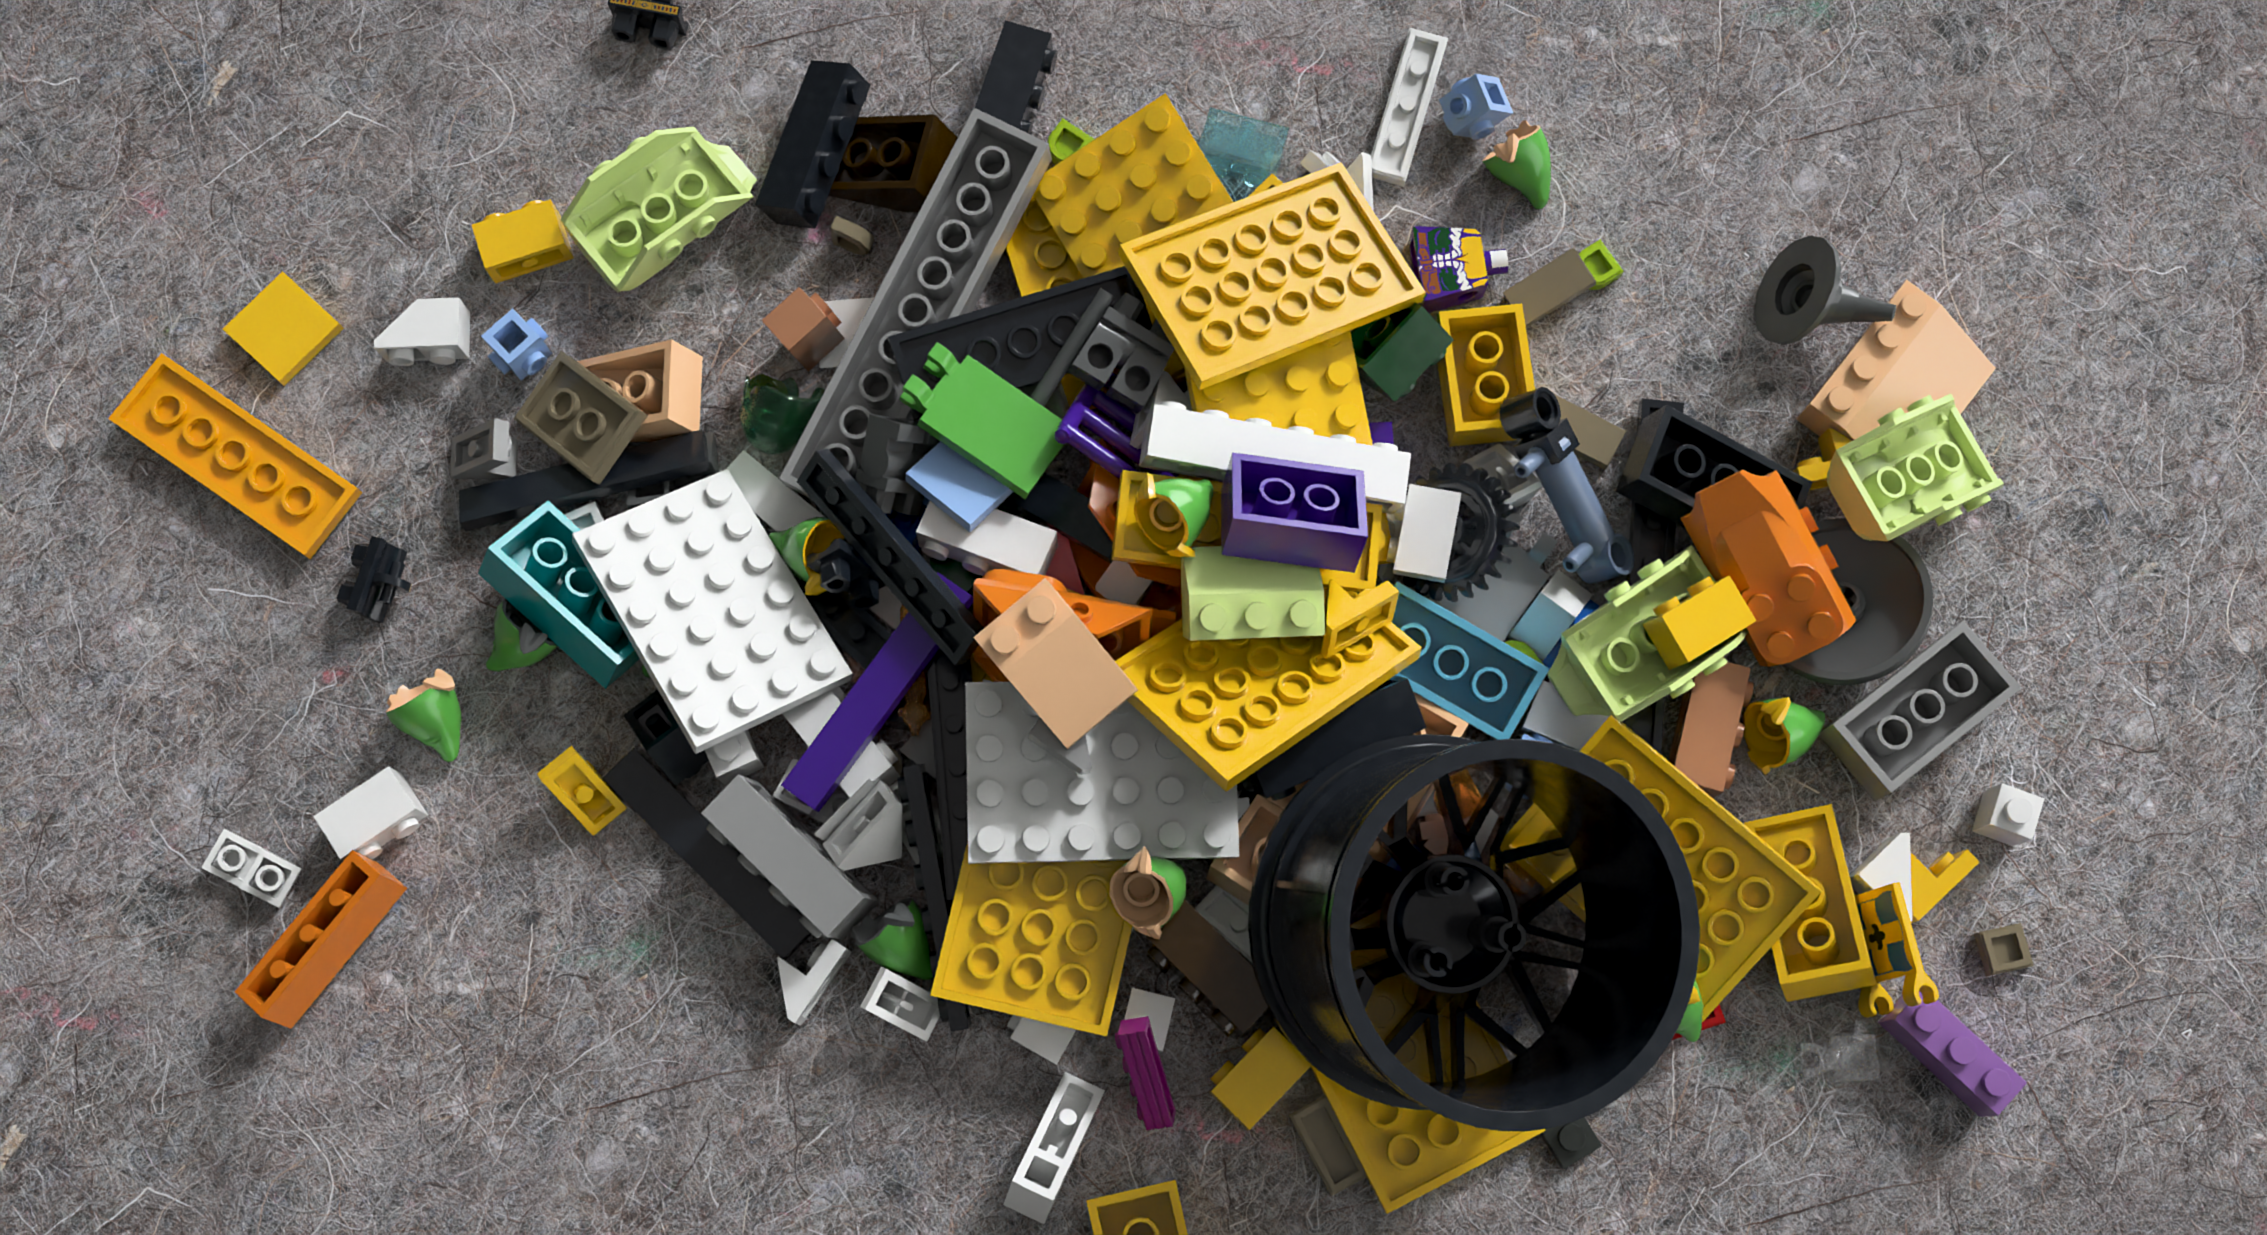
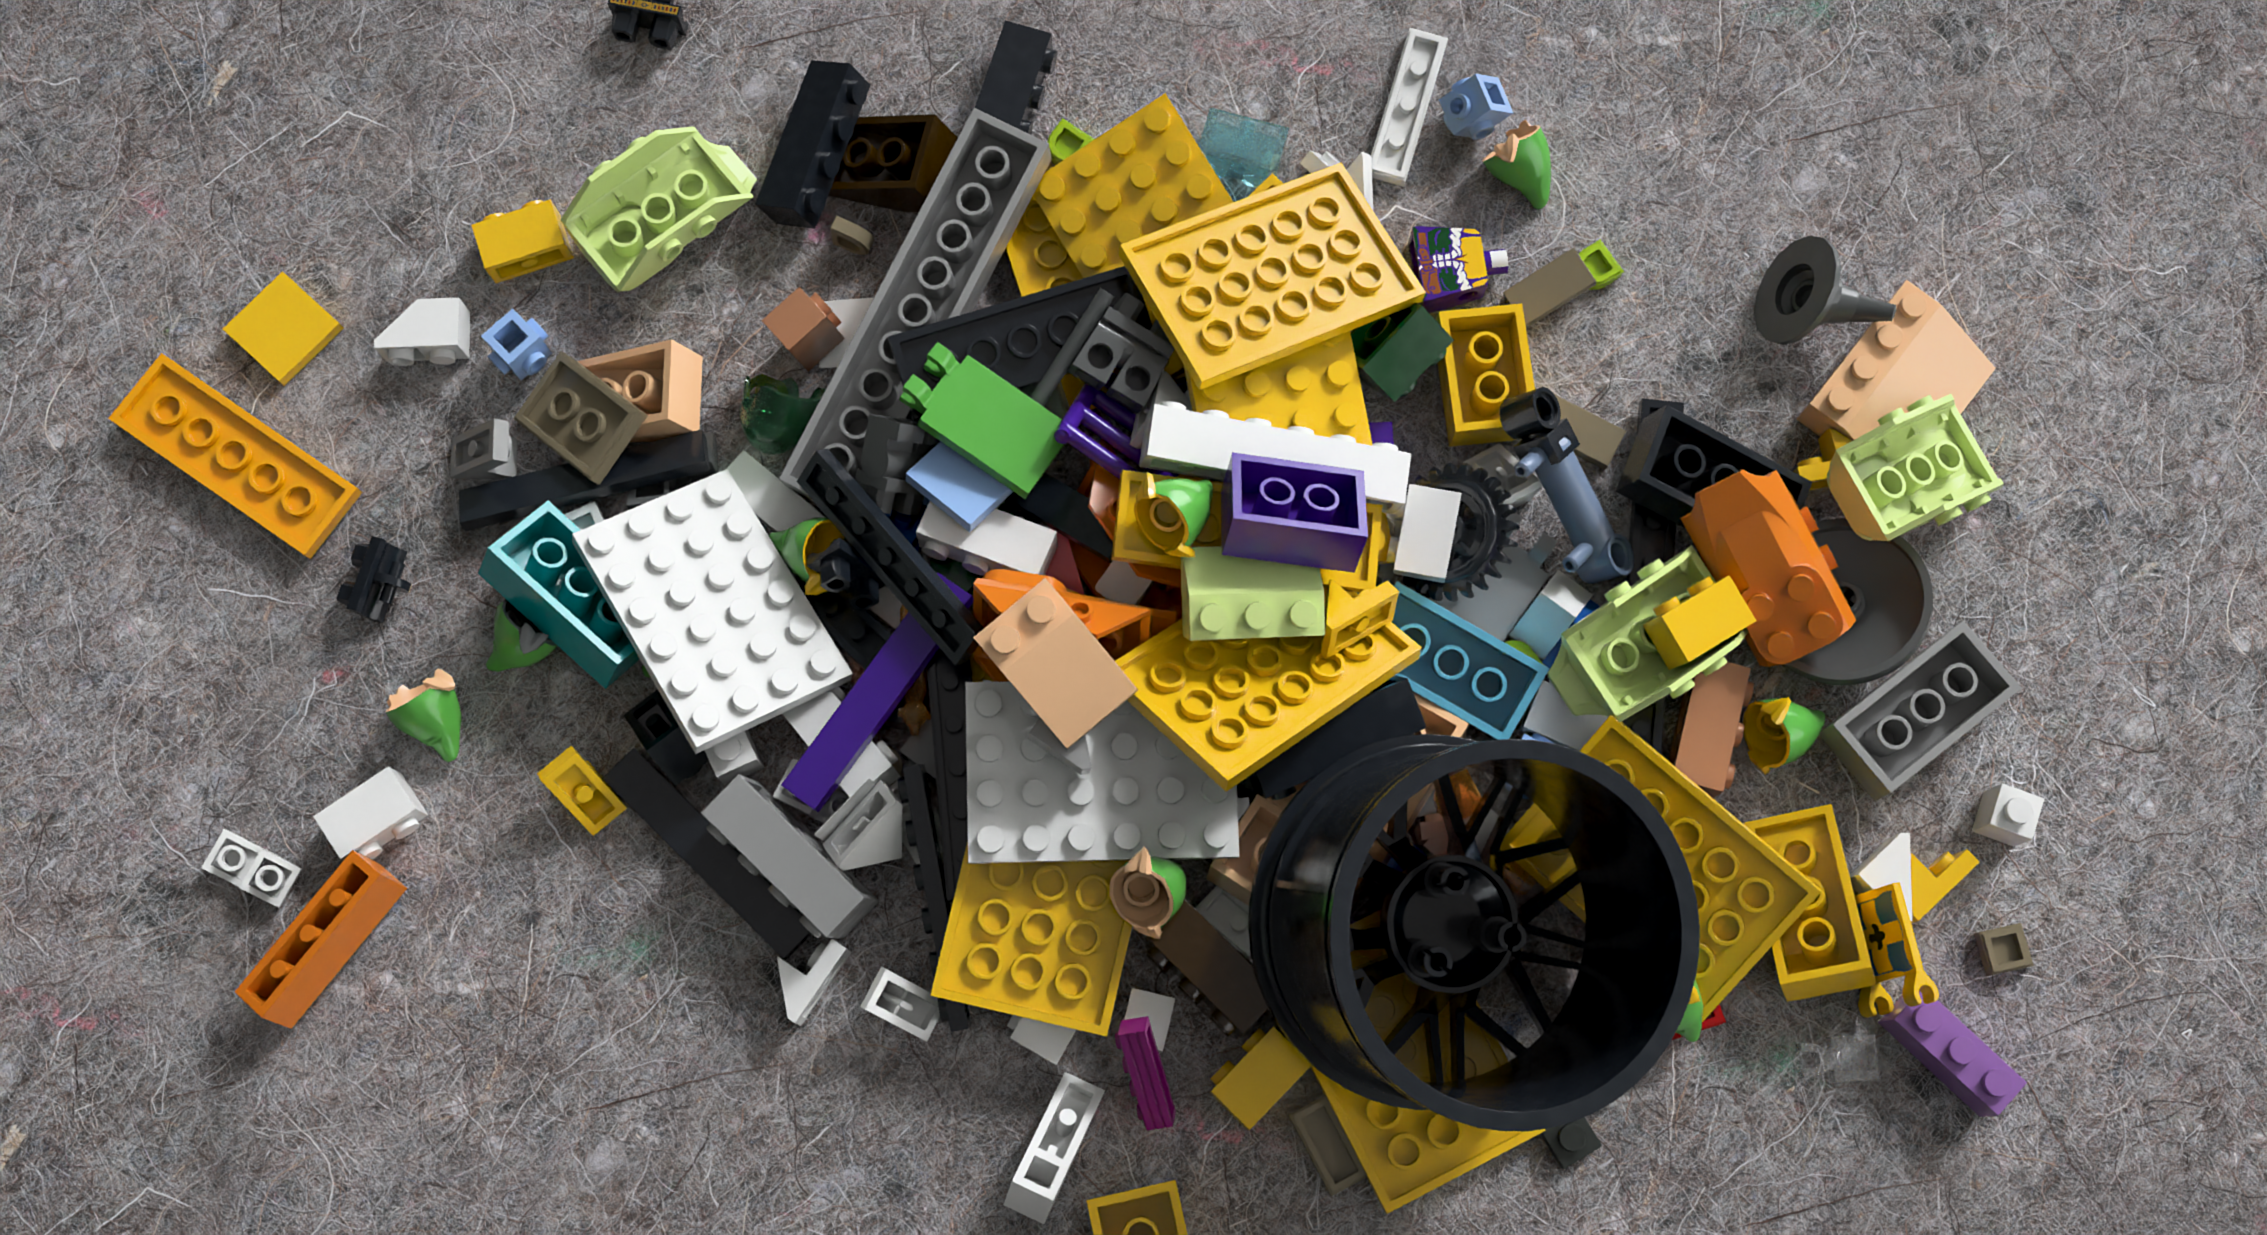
(896, 940): bright green hat -> none

